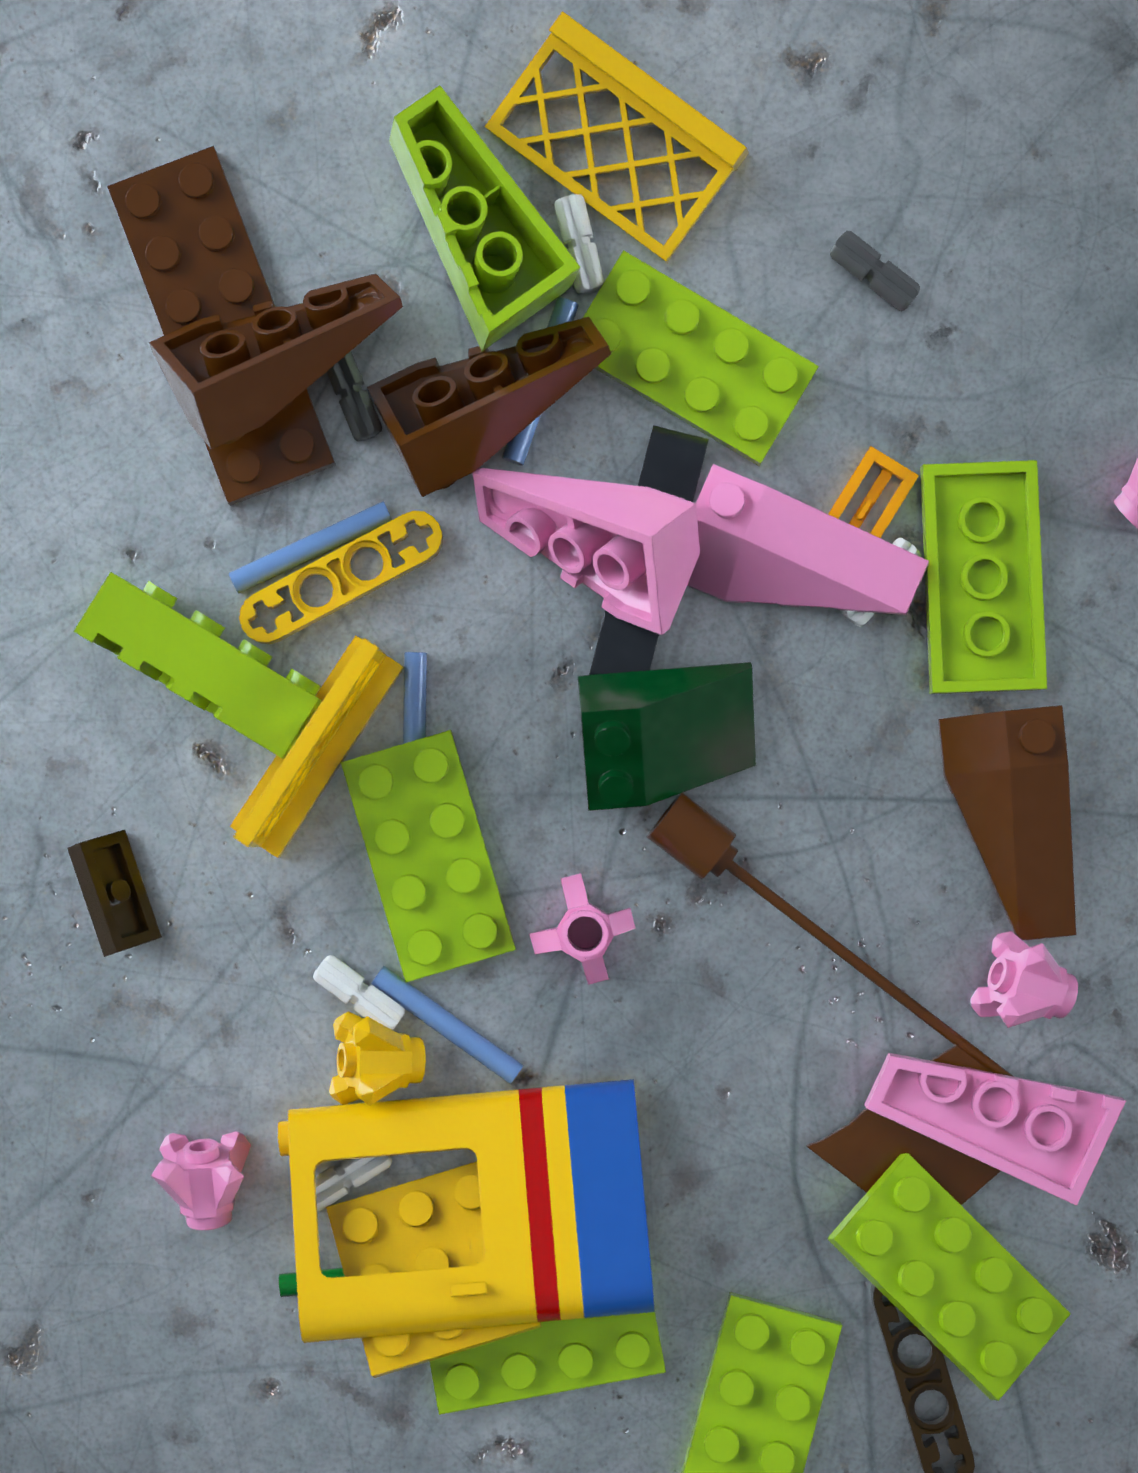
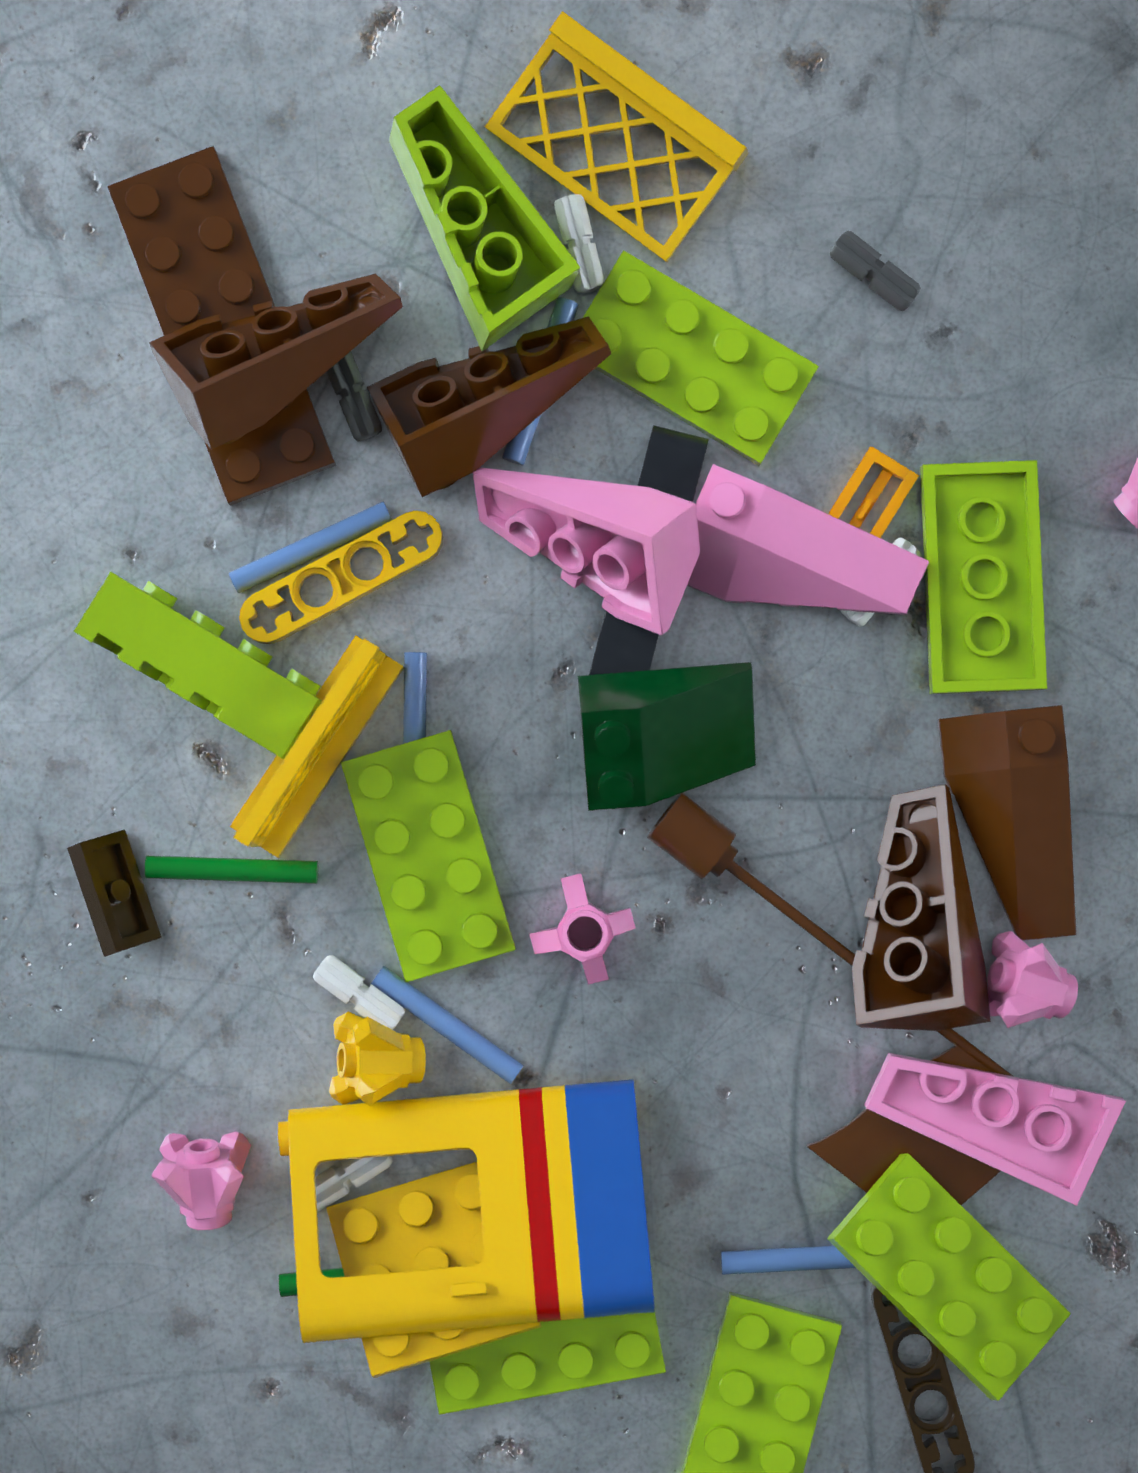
(231, 869): none -> green bar
(783, 1260): none -> medium blue bar
(922, 936): none -> reddish brown wedge

